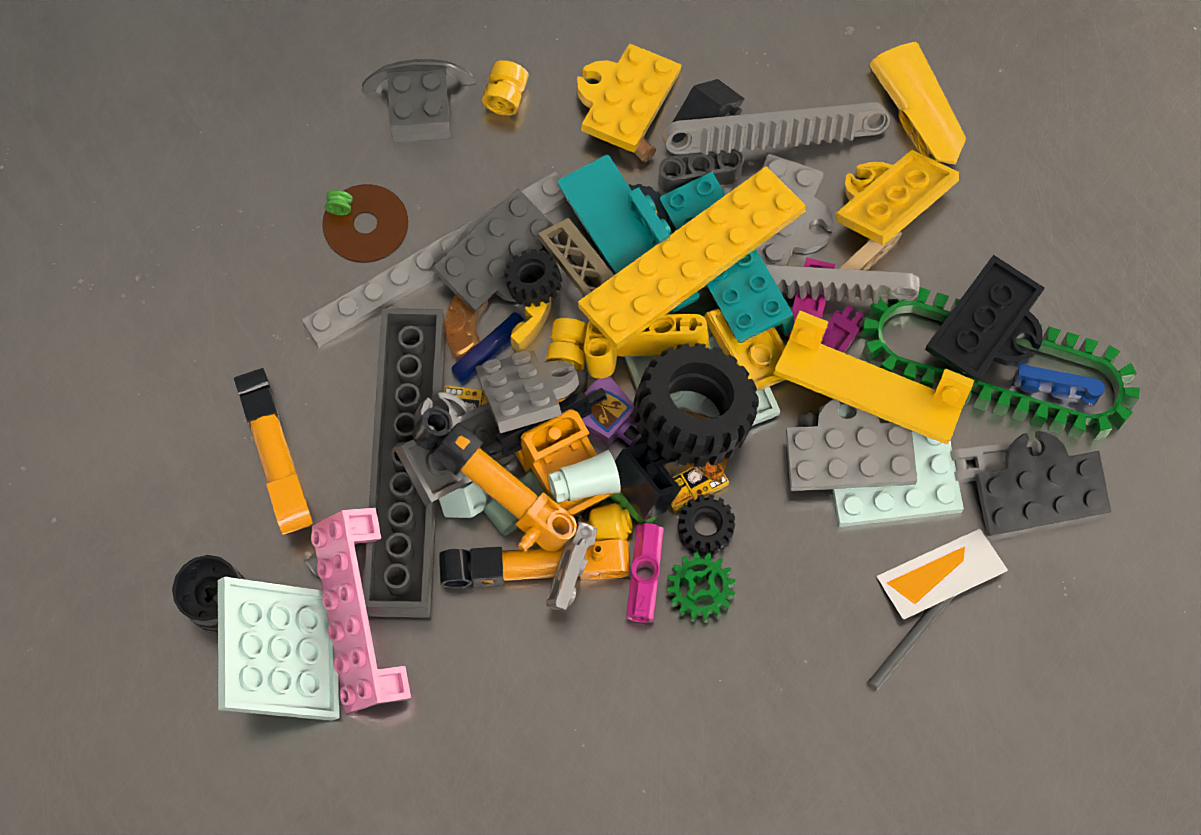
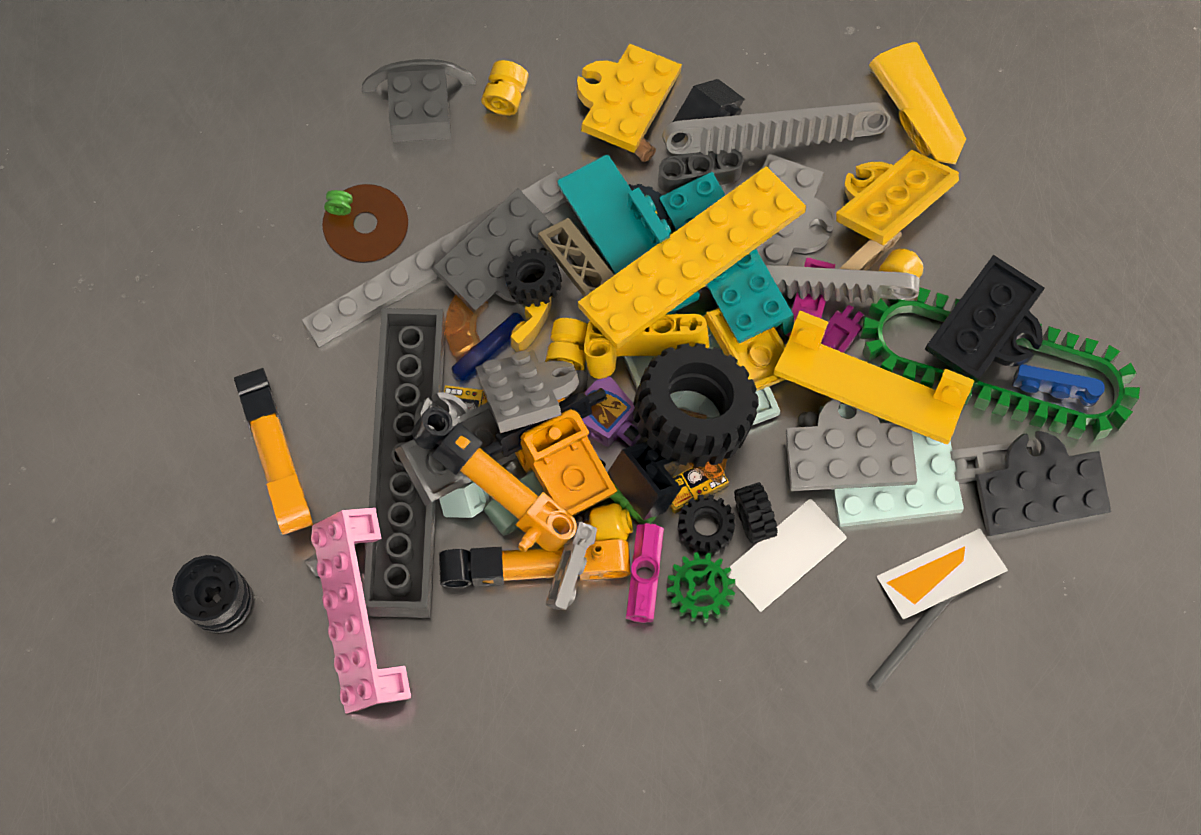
(275, 651): light aqua plate -> none
(585, 479): light aqua plant -> none
(755, 513): none -> black tyre
(782, 560): none -> white sticker
(903, 261): none -> yellow head

